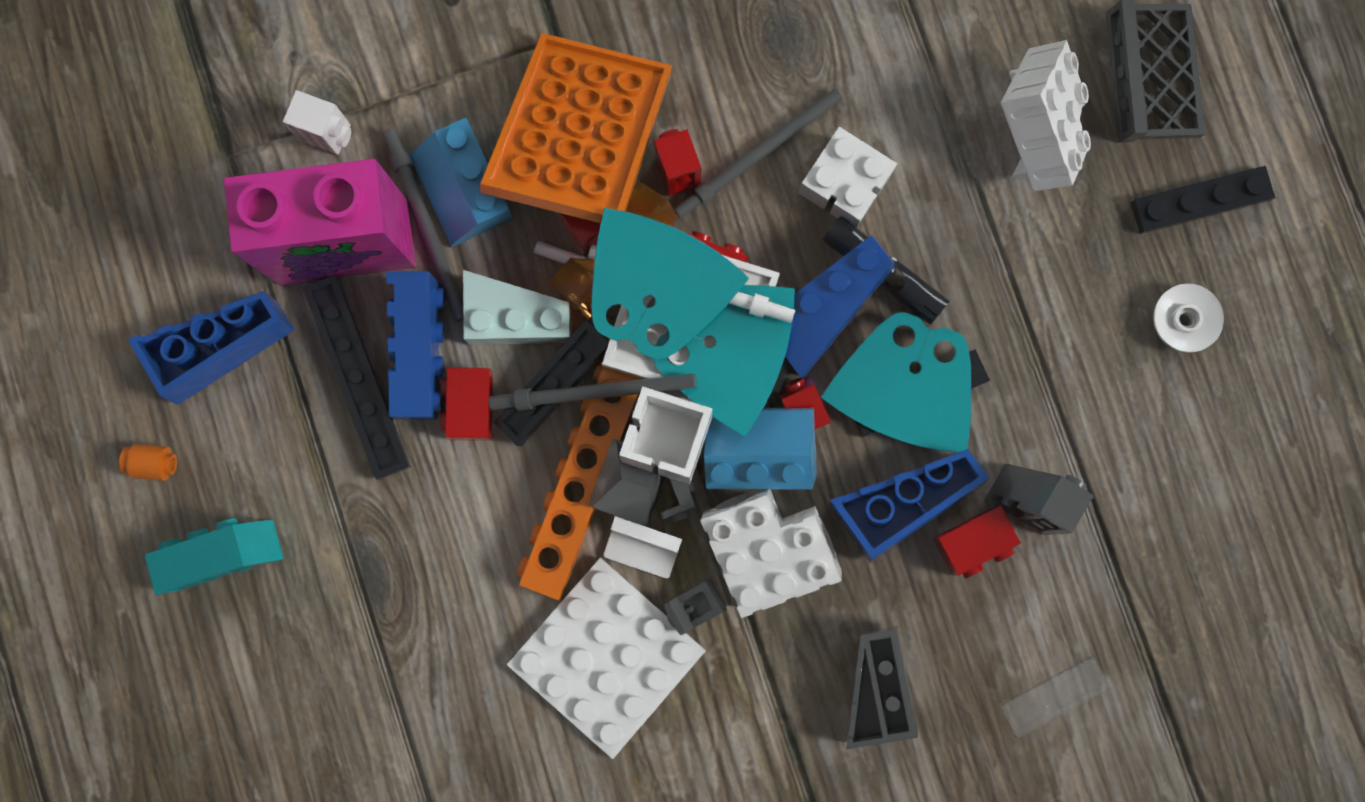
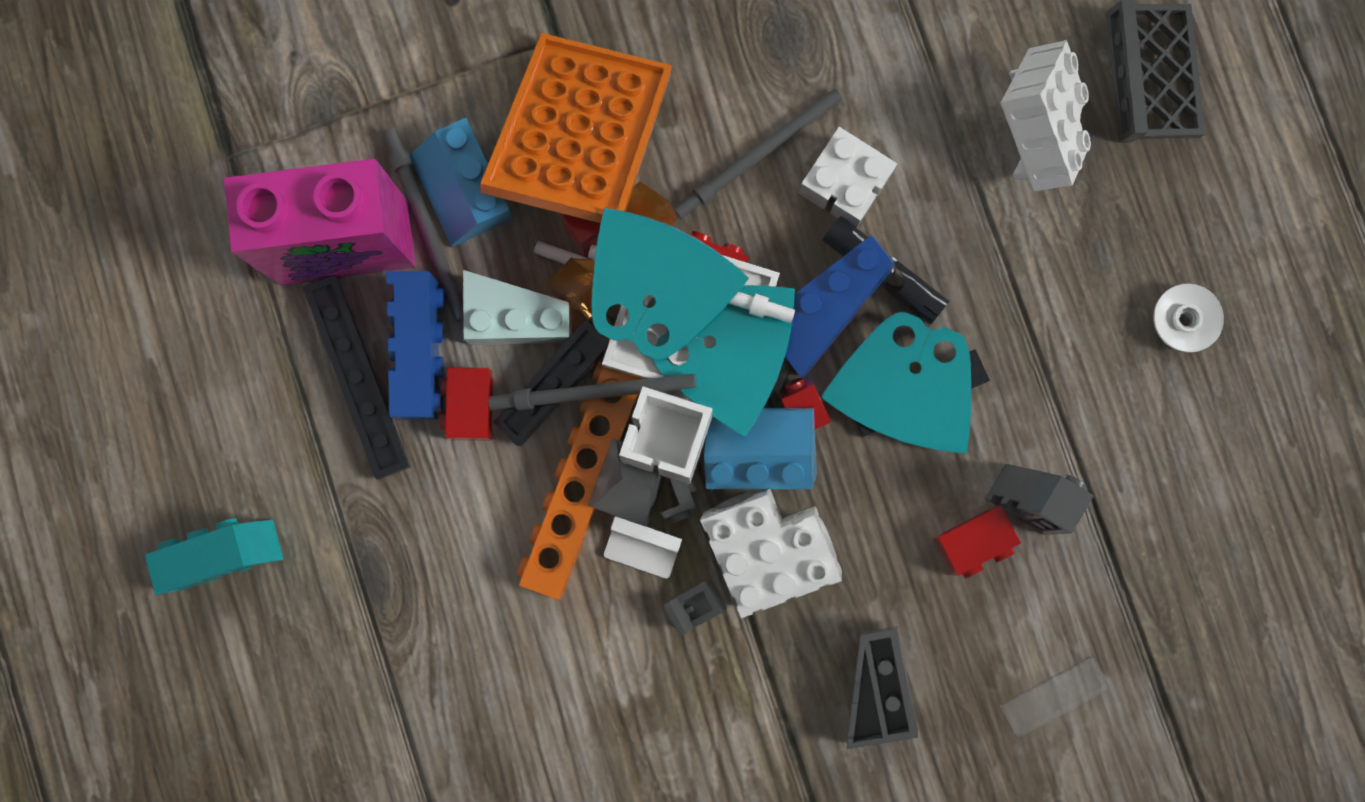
(148, 462): orange brick -> none
(209, 345): blue wedge -> none
(317, 123): white brick -> none
(606, 658): white plate -> none
(677, 161): red brick -> none
(898, 507): blue wedge -> none
(1203, 199): black plate -> none

